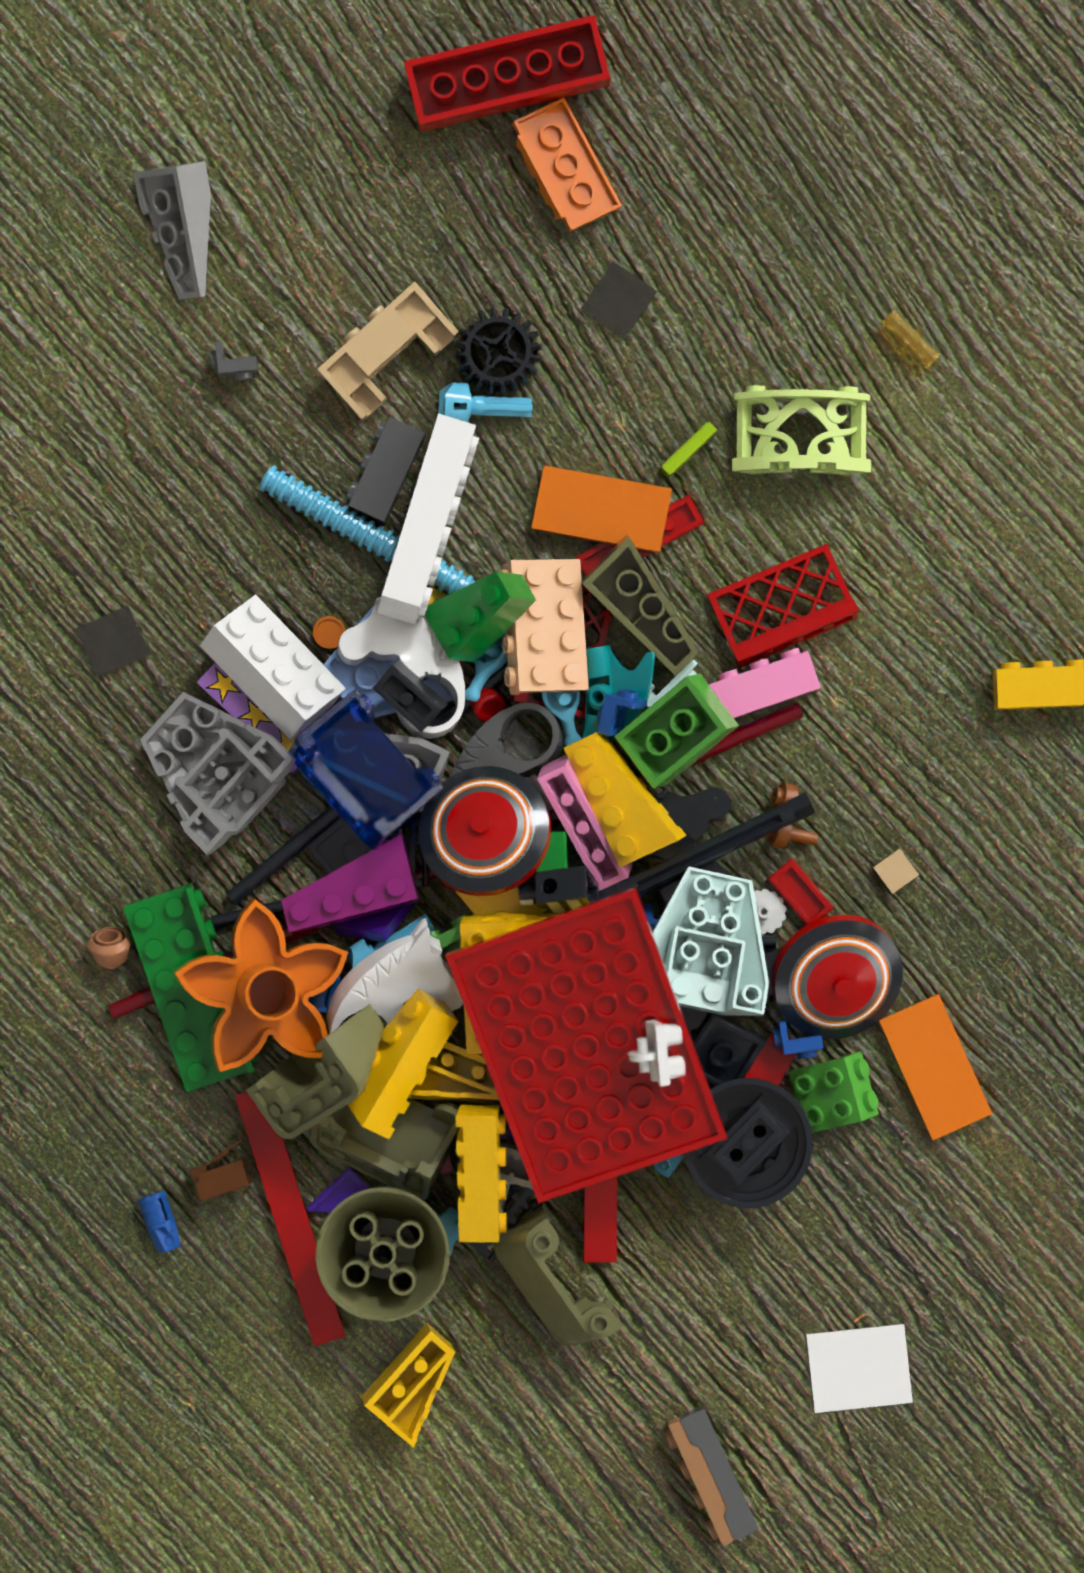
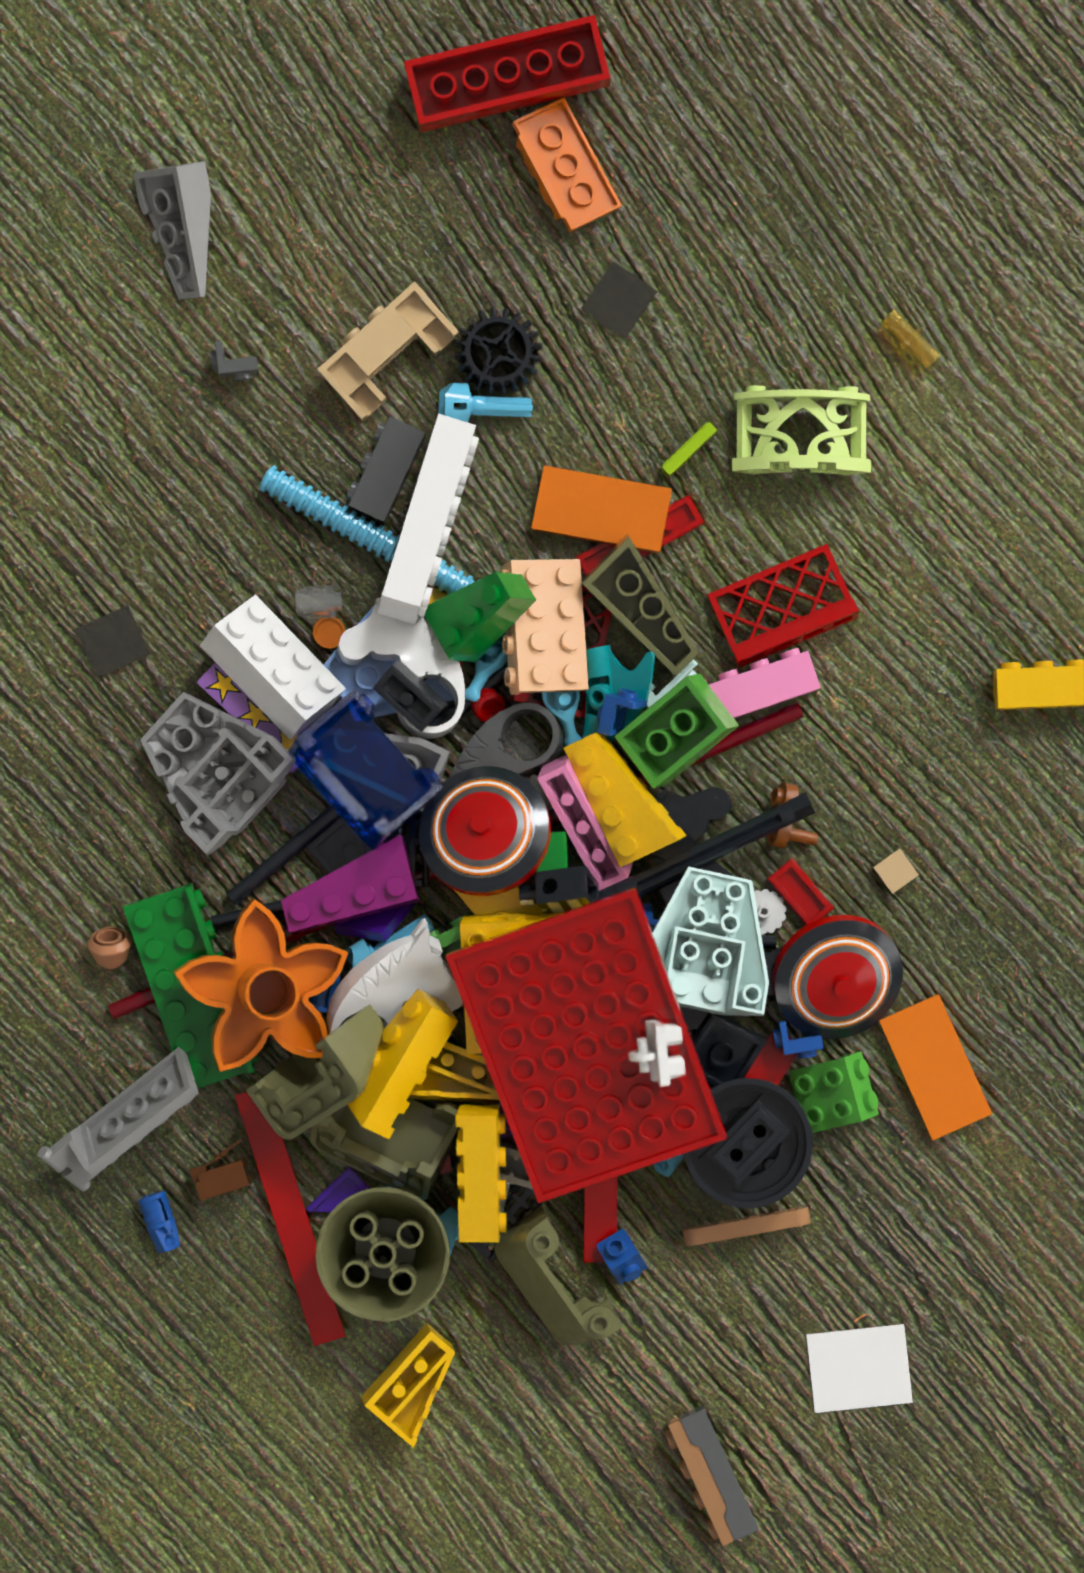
(123, 1121): none -> light grey hinge
(318, 602): none -> clear brick
(622, 1257): none -> blue bracket
(746, 1226): none -> medium nougat beam

